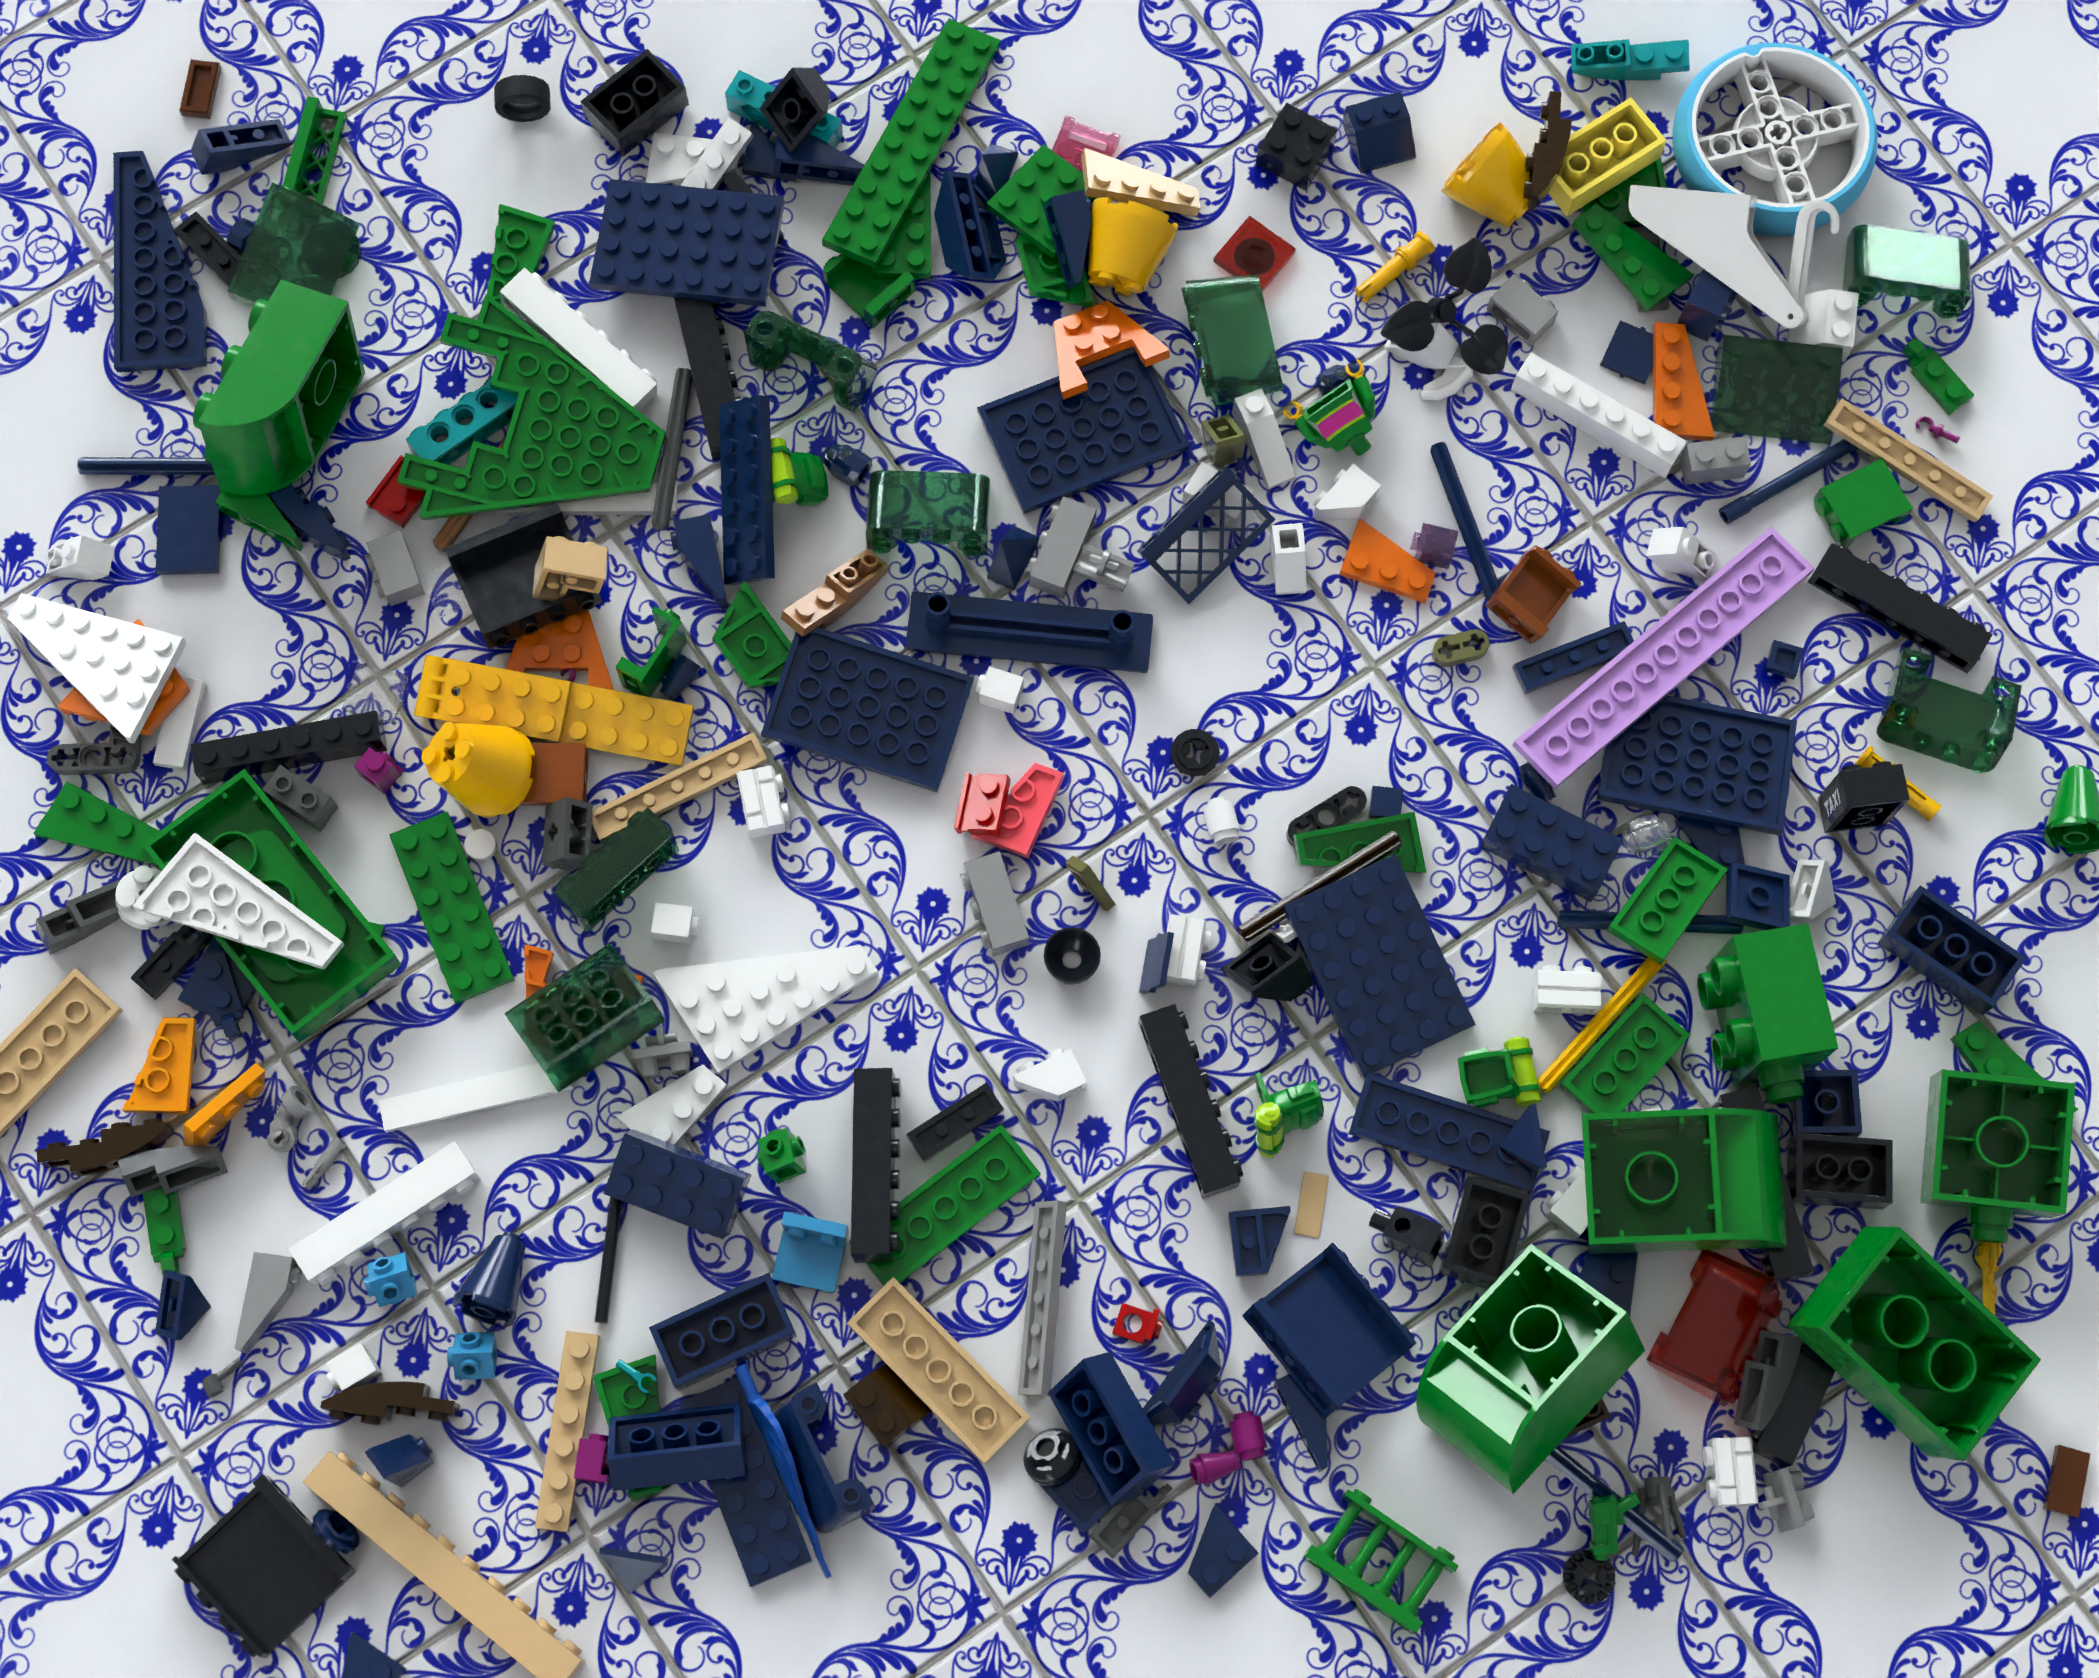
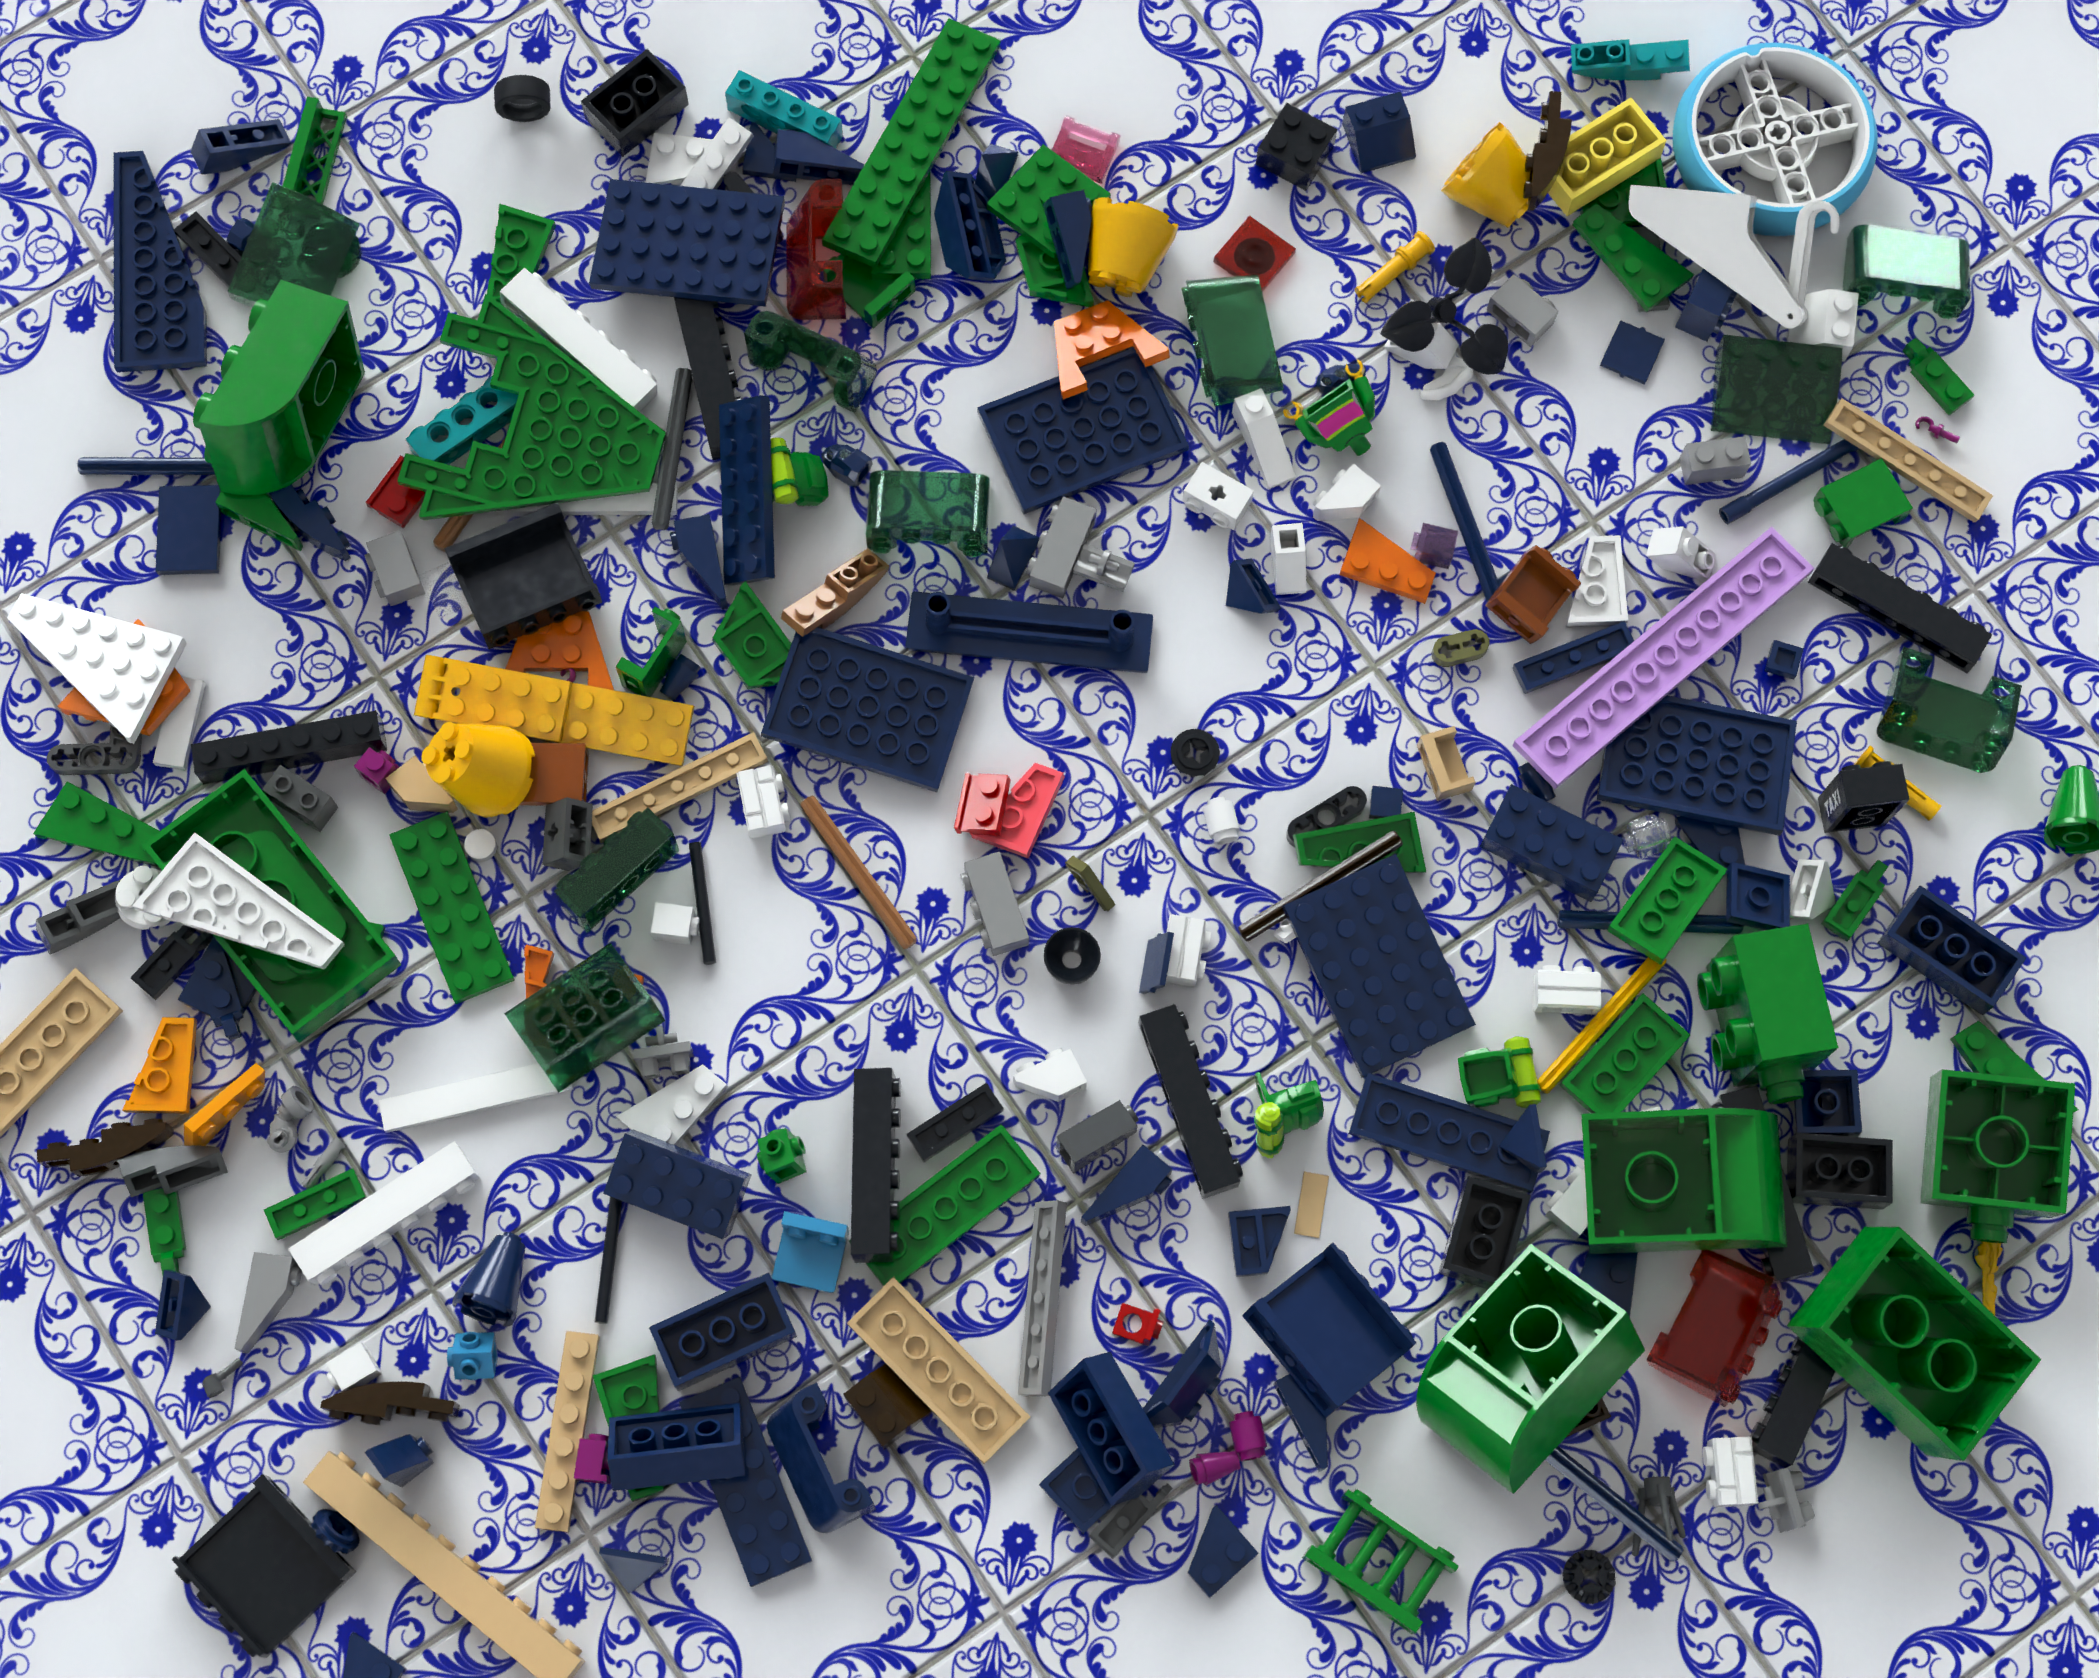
(80, 559): white slope -> none
(200, 89): reddish brown tile -> none
(315, 1204): none -> green plate
(376, 690): clear piece -> none
(390, 1279): dark azure brick -> none
(418, 790): none -> tan slope
(568, 565): tan brick -> none
(635, 1374): teal hand -> none
(702, 903): none -> black bar
(753, 1001): white wing -> none
(781, 1456): blue piece -> none
(797, 106): black slope -> none
(806, 294): none -> clear red windscreen
(858, 872): none -> medium nougat axle
(1000, 689): white brick -> none
(1058, 1465): black piece -> none
(1096, 1135): none -> dark grey slope
(1127, 182): wing -> none
(1132, 1185): none -> dark blue slope
(1187, 516): dark blue fence -> none
(1223, 440): olive slope -> none
(1248, 589): none -> dark blue slope
(1270, 970): black slope -> none
(1421, 1240): black torso -> none
(1444, 764): none -> tan panel
(1598, 415): white brick -> none
(1602, 588): none -> white wing
(1604, 1517): green piece -> none
(1676, 385): orange wing -> none
(1766, 1379): dark grey slope -> none
(1855, 901): none -> green hinge
(2066, 1481): reddish brown tile -> none

